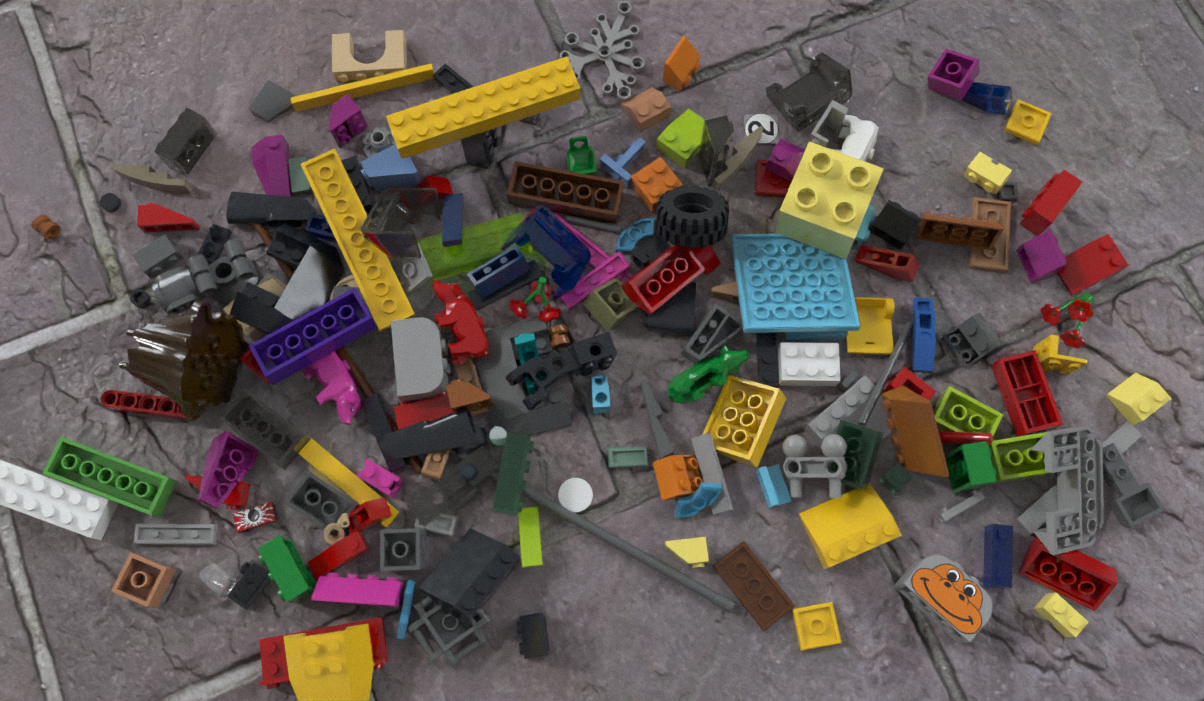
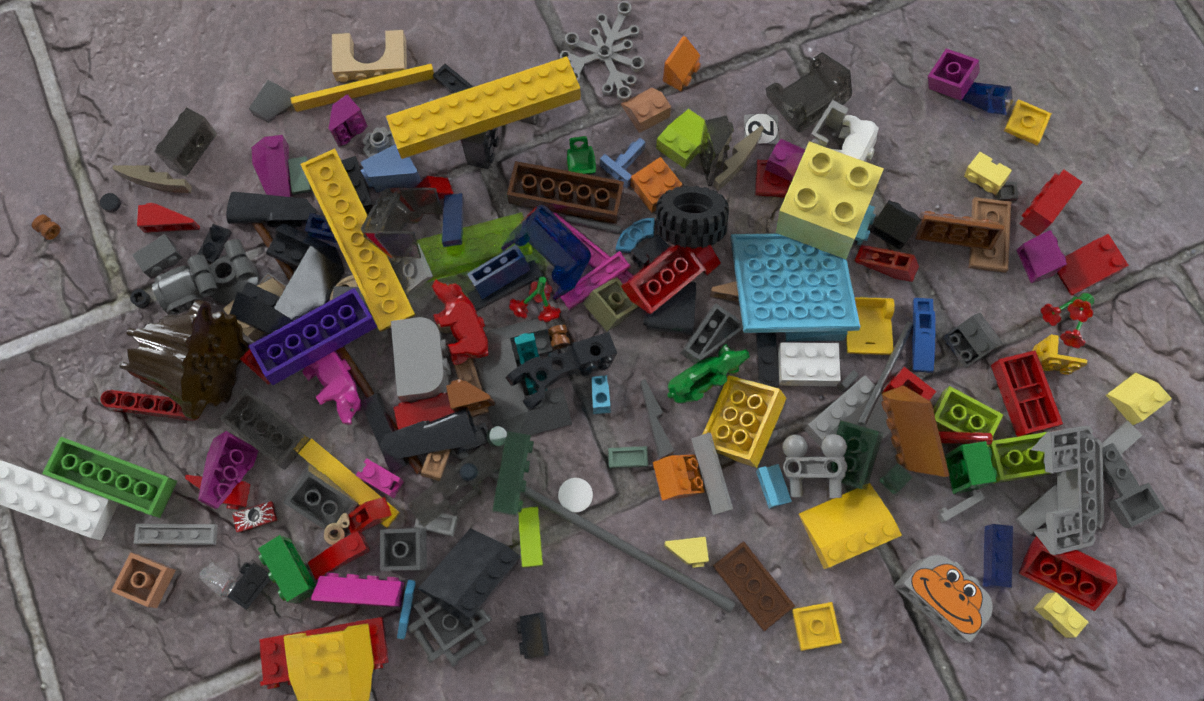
(701, 498): dark azure tile -> none

